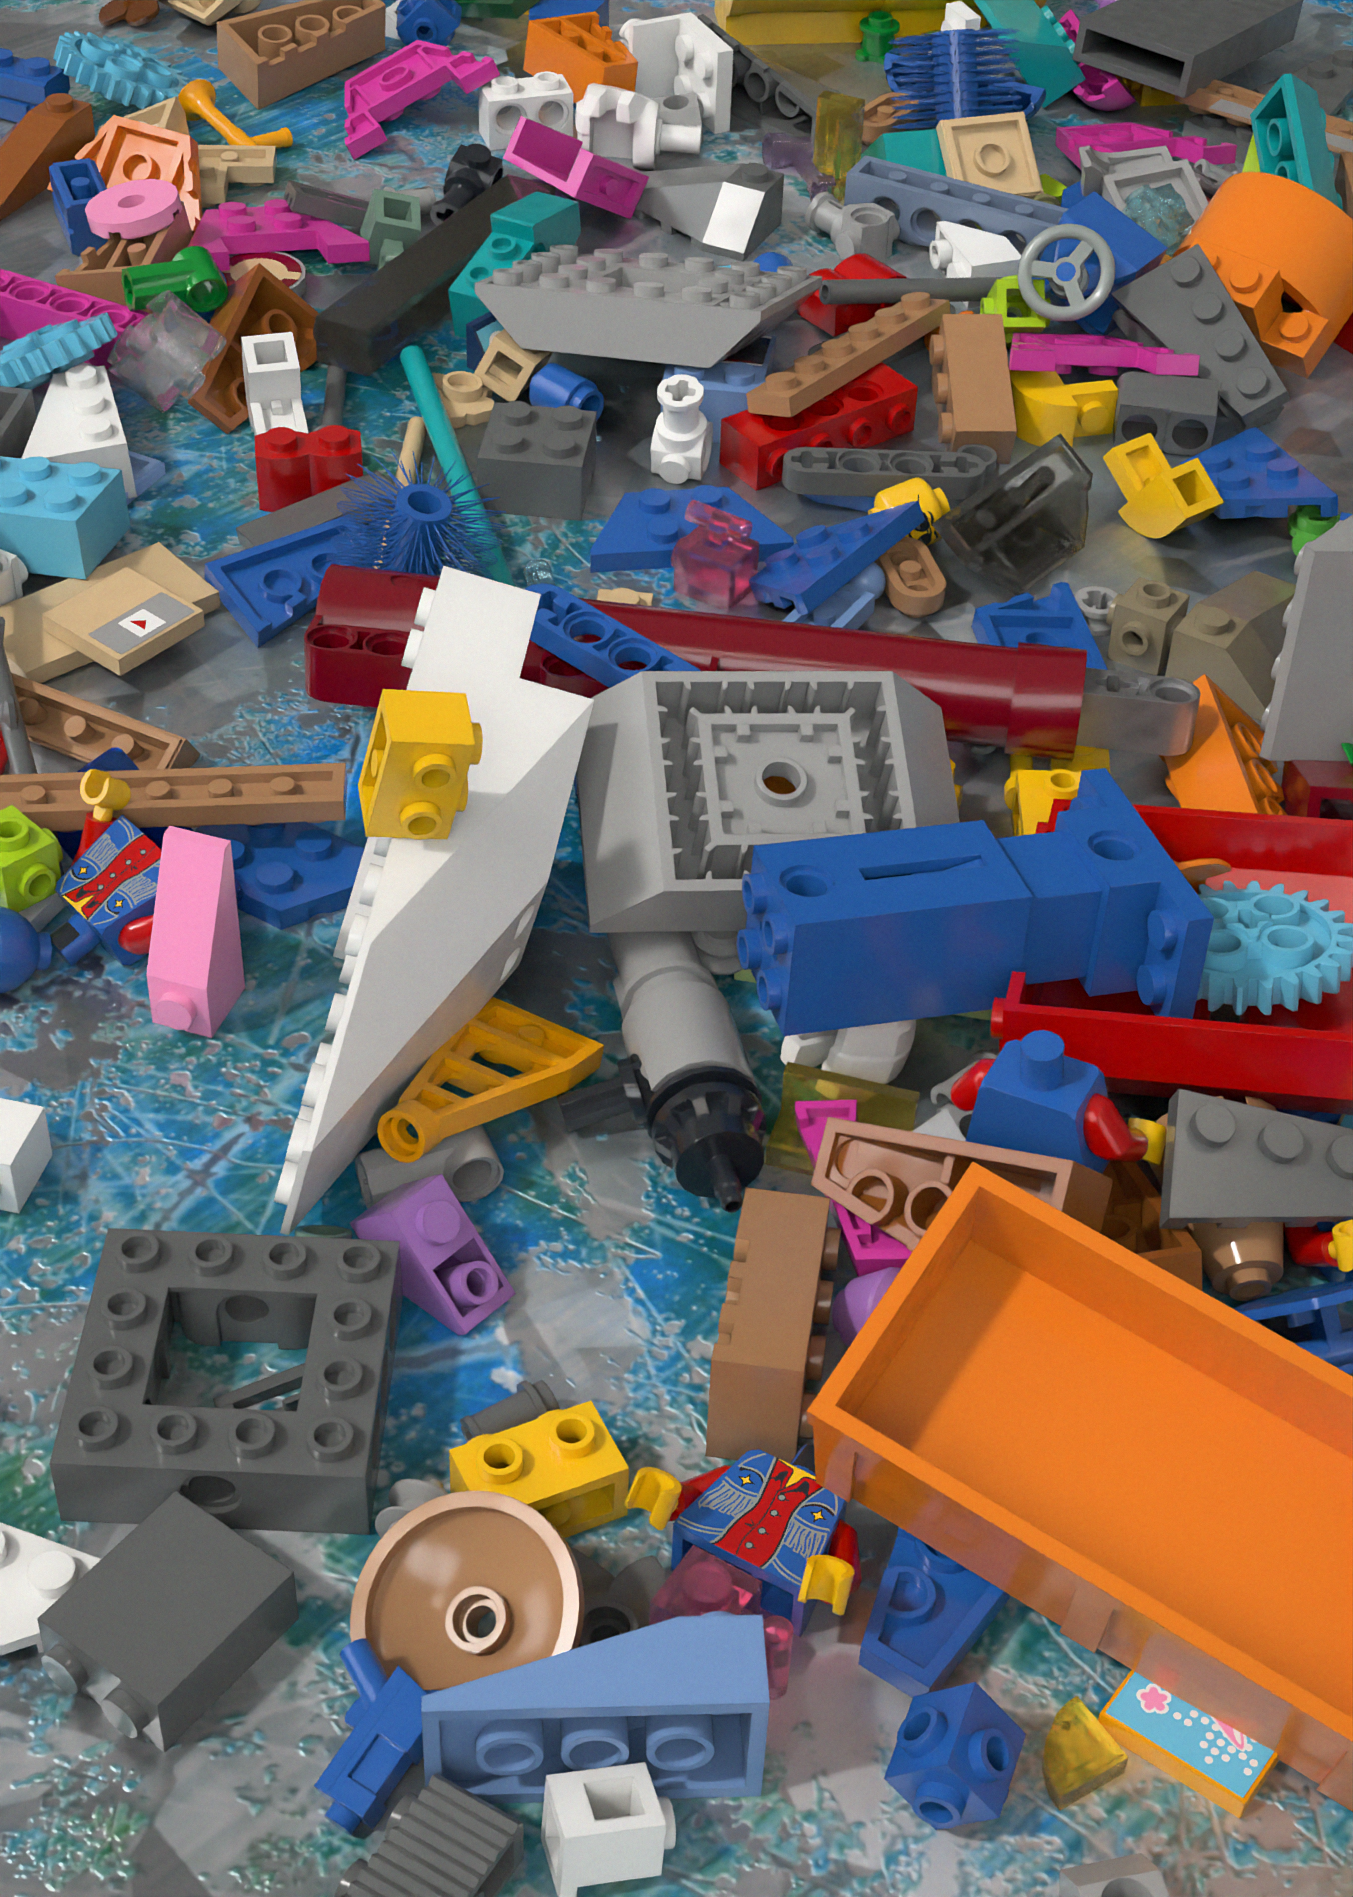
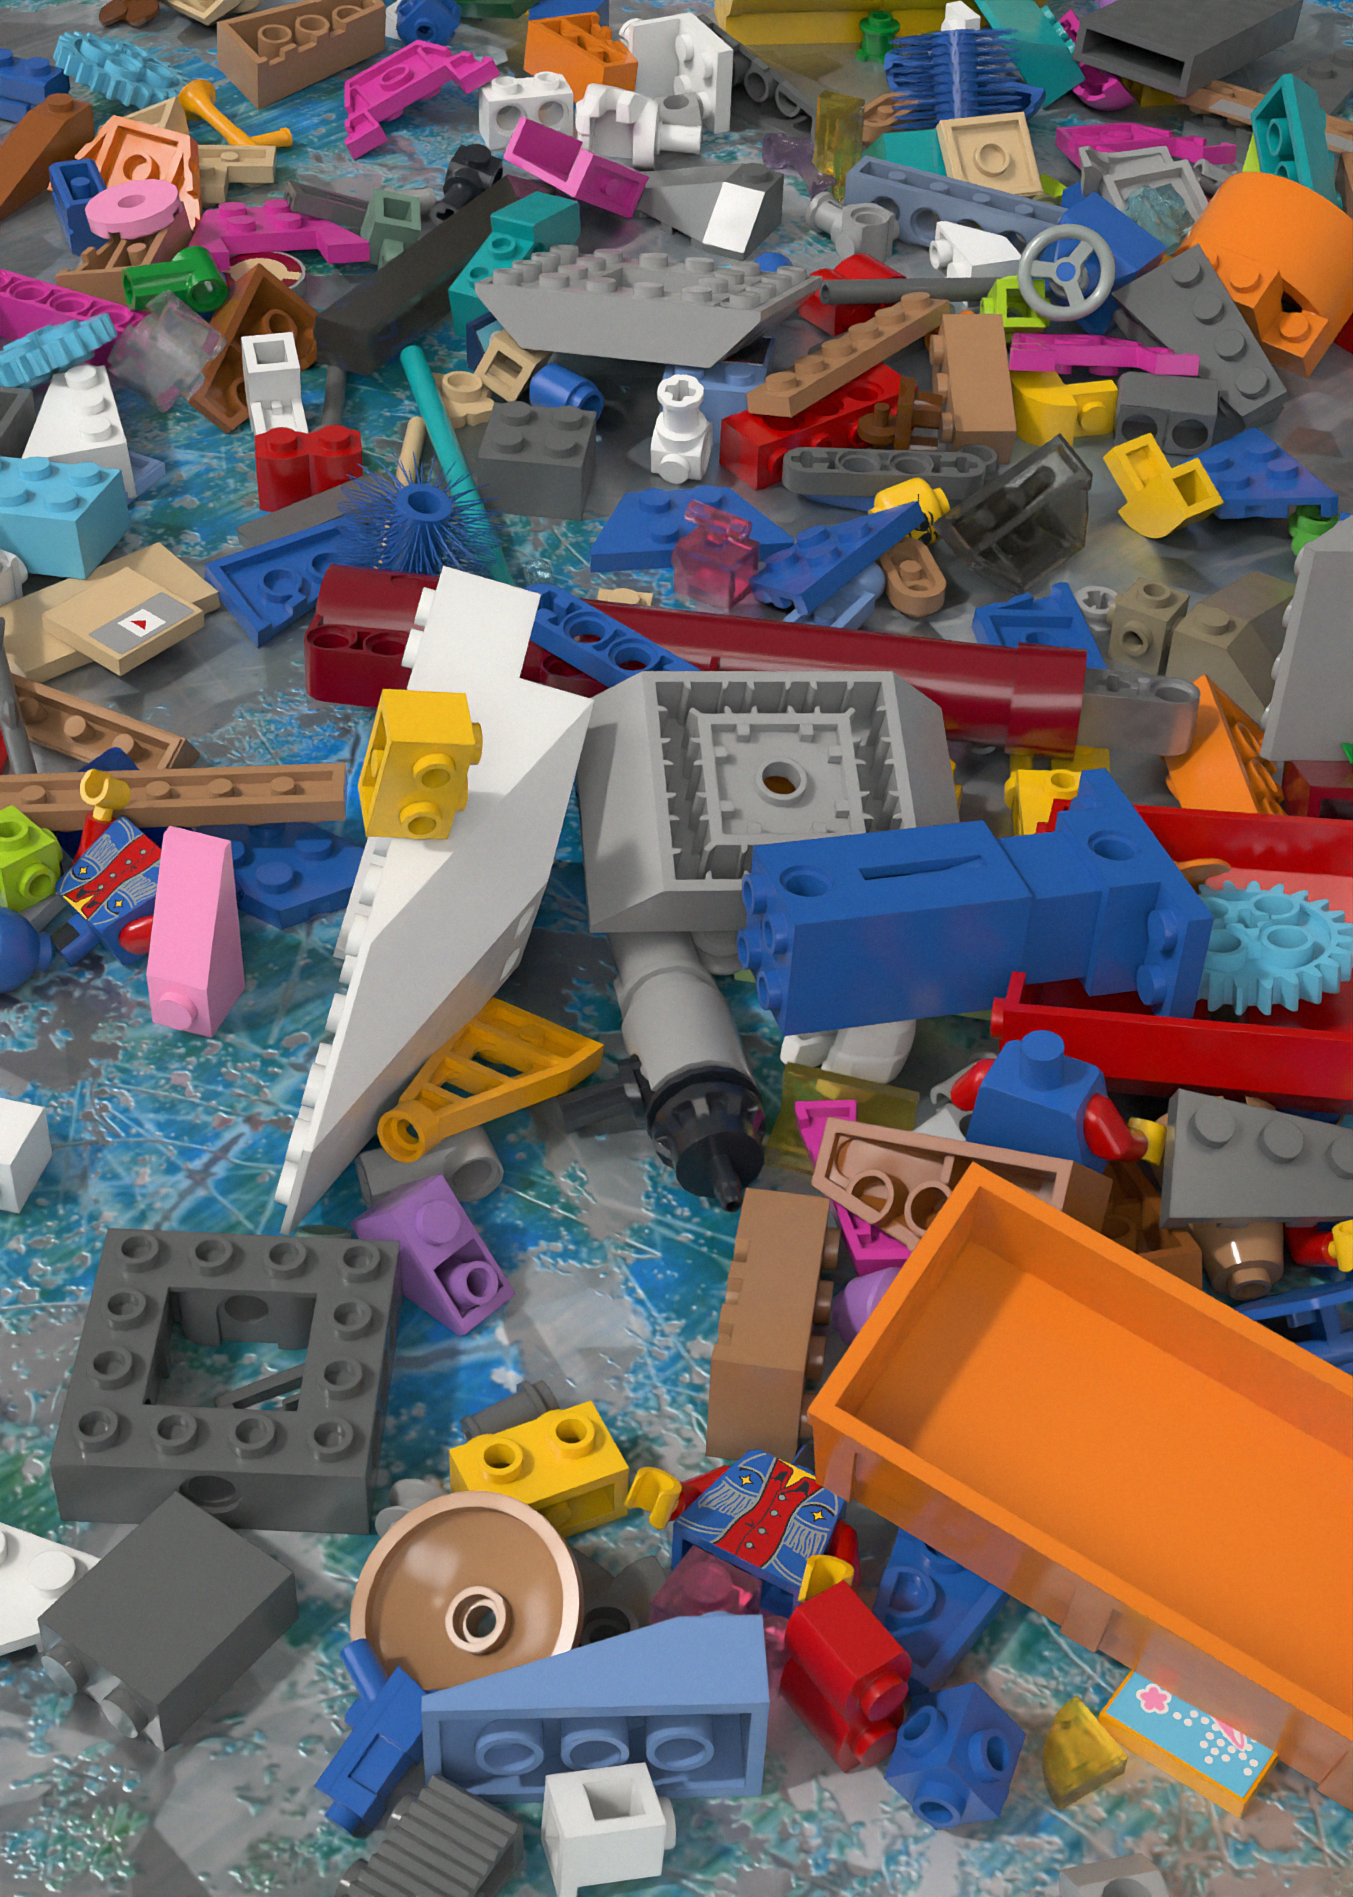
(845, 1677): none -> red brick
(914, 410): none -> reddish brown hips

